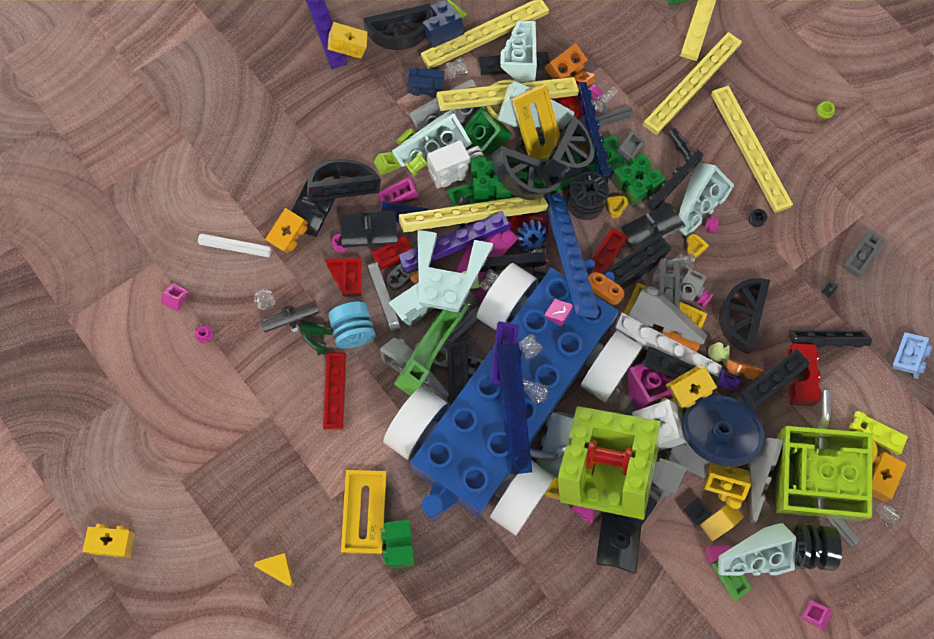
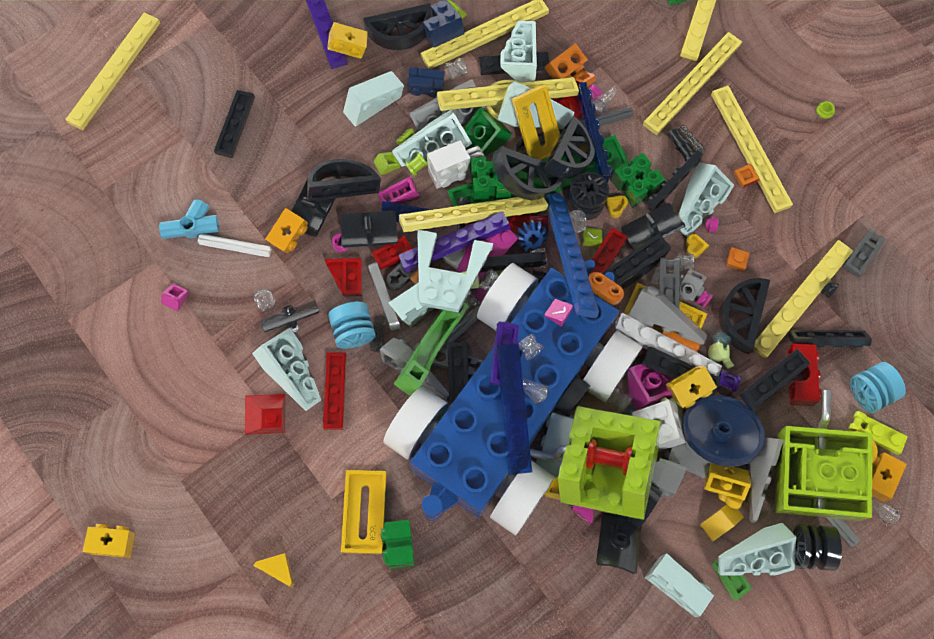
(112, 71): none -> light yellow plate
(195, 216): none -> medium azure piece
(203, 338): dark pink plate -> none
(234, 124): none -> black plate
(265, 414): none -> red slope
(286, 365): none -> light aqua wedge
(315, 329): dark green plant -> none
(371, 97): none -> light aqua wedge
(379, 330): none -> clear smoke axle
(454, 258): none -> white tile
(573, 396): none -> black tyre
(578, 216): none -> clear wheel
(592, 237): none -> lime slope
(630, 146): dark grey tile -> none
(679, 585): none -> light aqua wedge
(693, 141): none -> clear smoke axle
(696, 512): black plate -> none
(714, 552): dark pink slope -> none
(722, 338): none -> clear light blue plate
(737, 259): none -> orange plate
(746, 176): none -> orange plate
(749, 371): orange plate -> none
(762, 220): black bush -> none
(801, 299): none -> light yellow plate
(817, 615): dark pink slope -> none
(877, 387): none -> medium azure wheel
(912, 354): light blue bracket -> none

